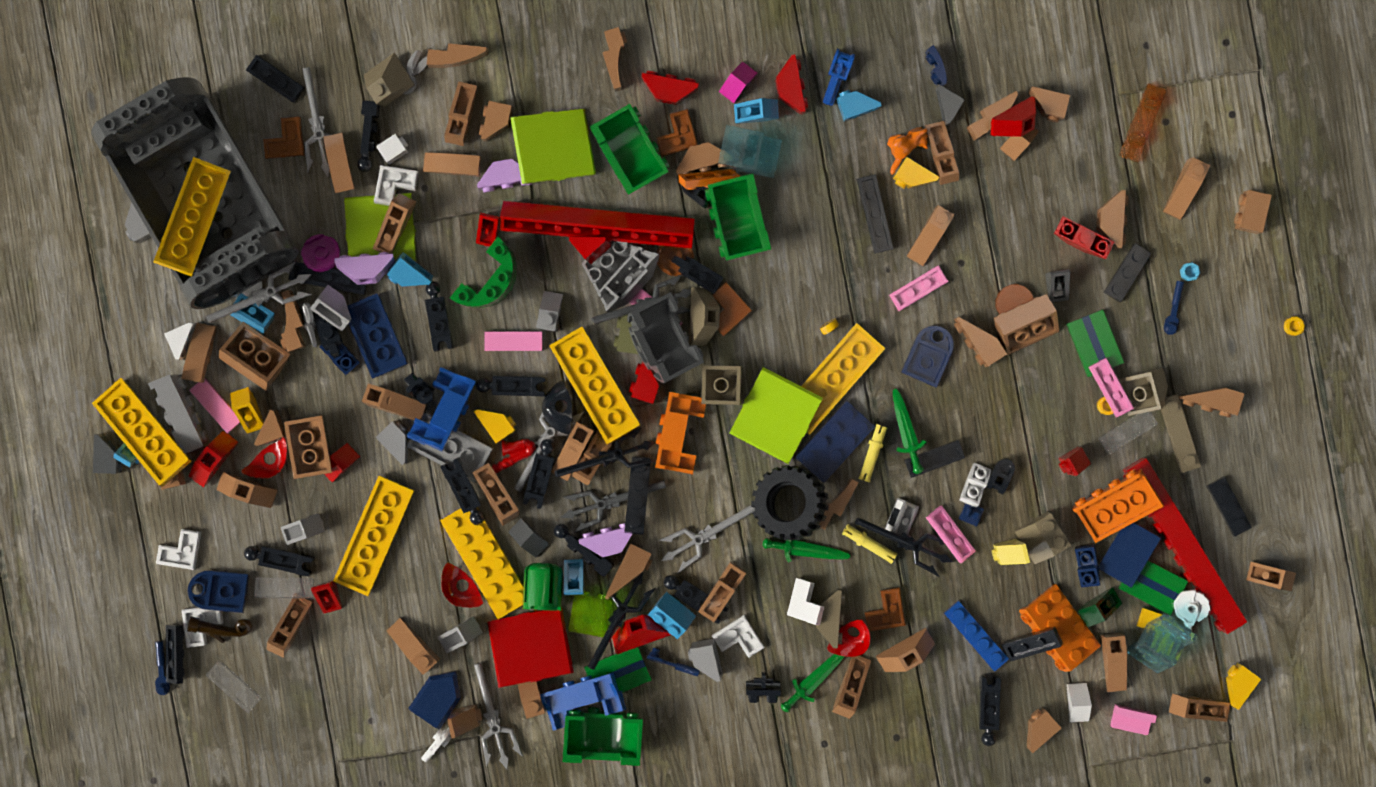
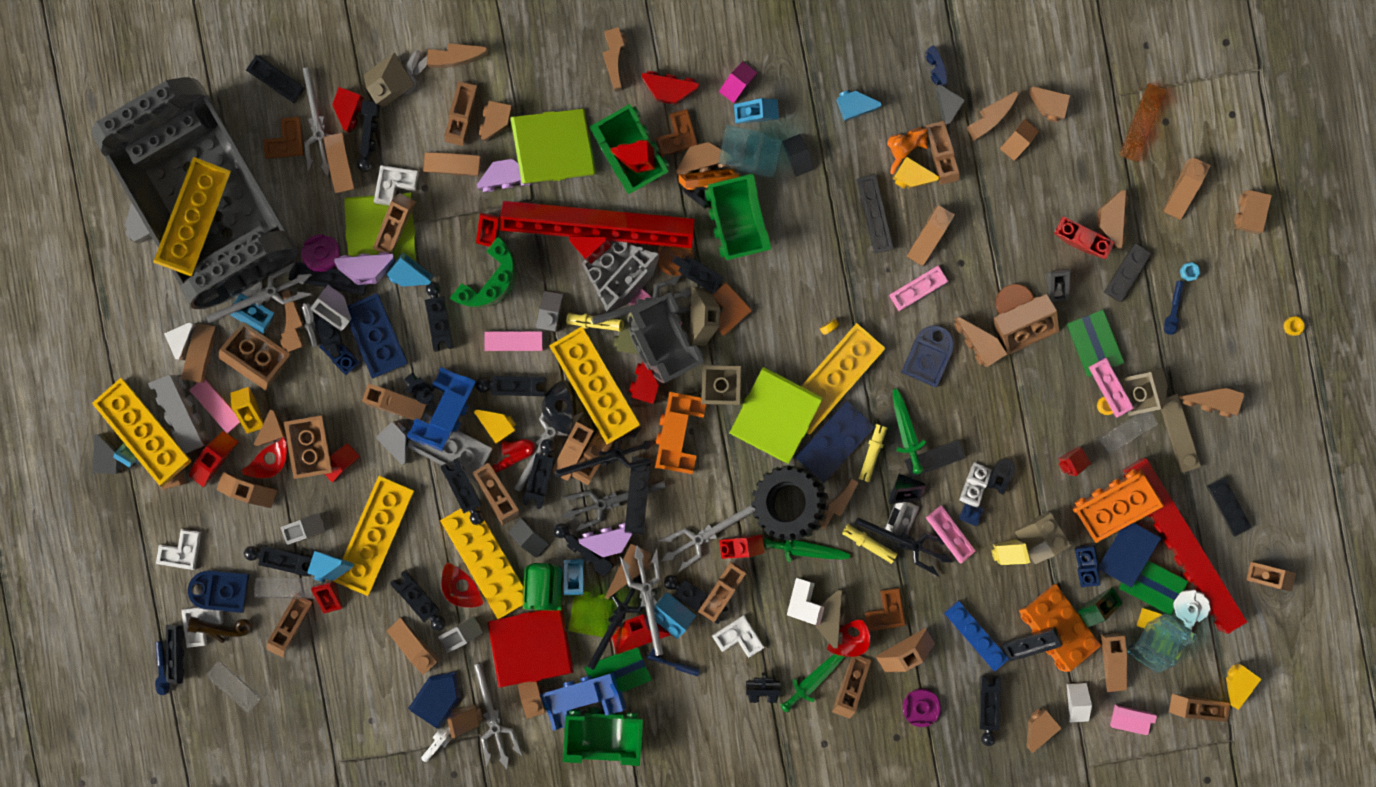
(328, 567): none -> dark azure slope
(346, 107): none -> red slope
(393, 148): white brick -> none
(418, 600): none -> black plate
(585, 322): none -> light yellow pin
(637, 156): none -> red slope
(646, 594): none -> light grey piece
(706, 658): light grey slope -> none
(742, 546): none -> red slope
(790, 86): red slope -> none
(798, 155): none -> black slope
(838, 71): blue connector -> none
(906, 490): none -> black slope
(921, 707): none -> magenta tile
(1016, 120): red slope -> none

